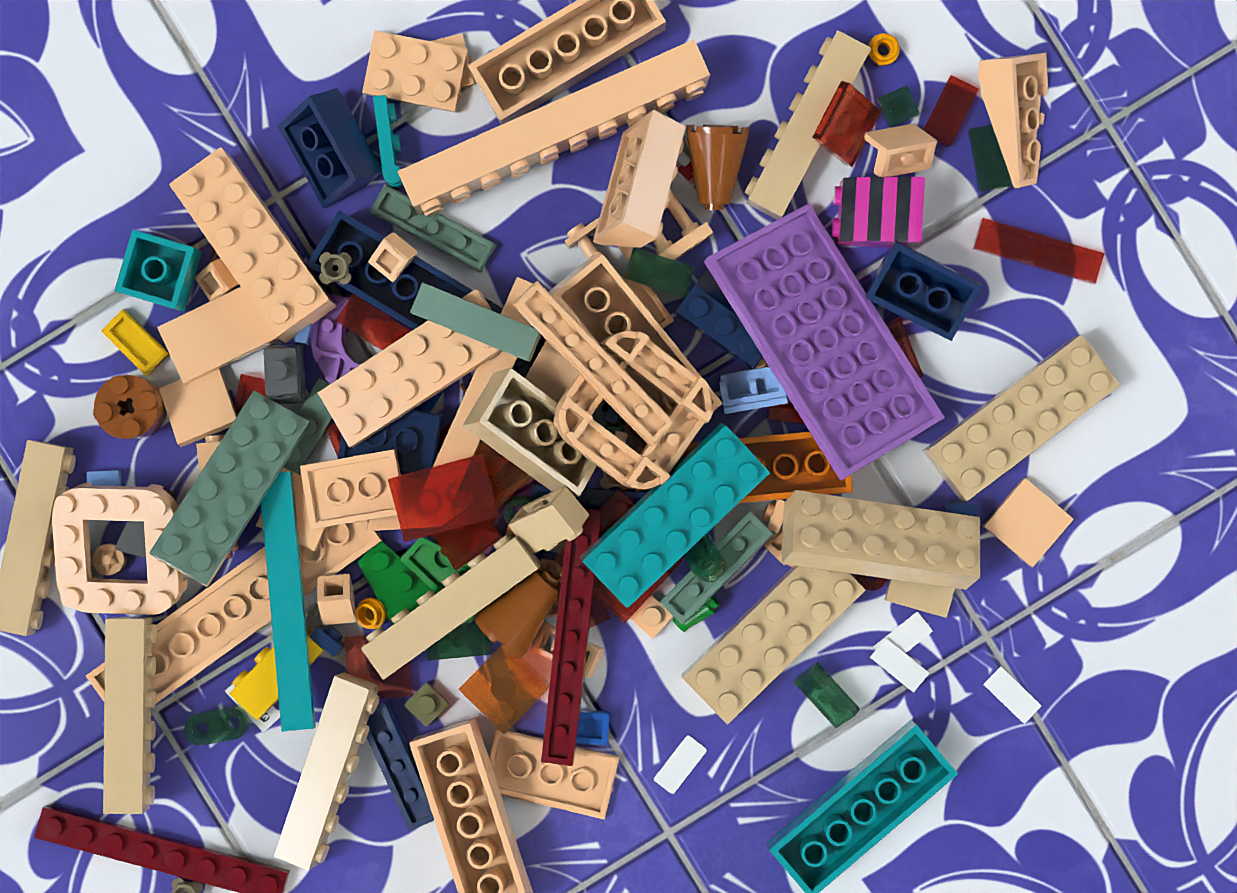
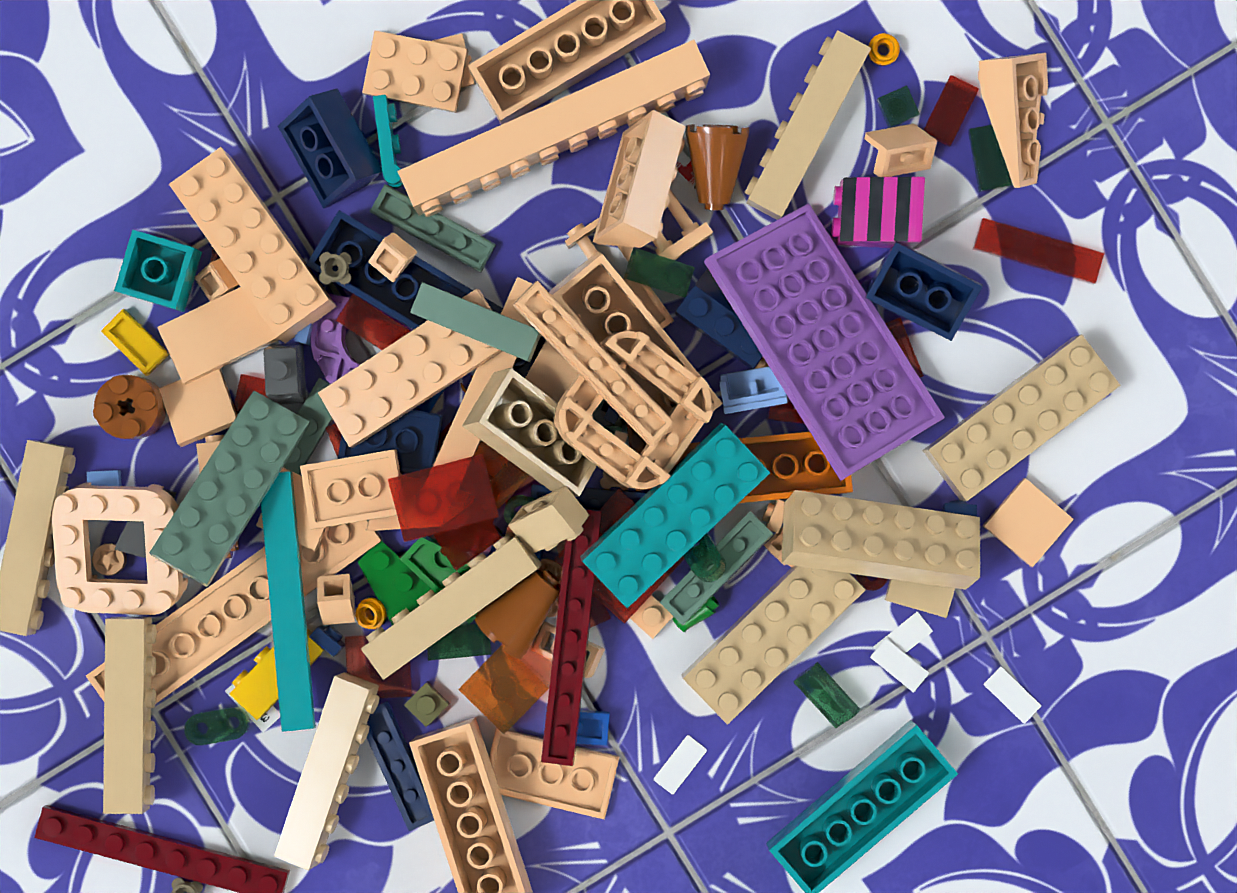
(845, 123): clear red tile -> none

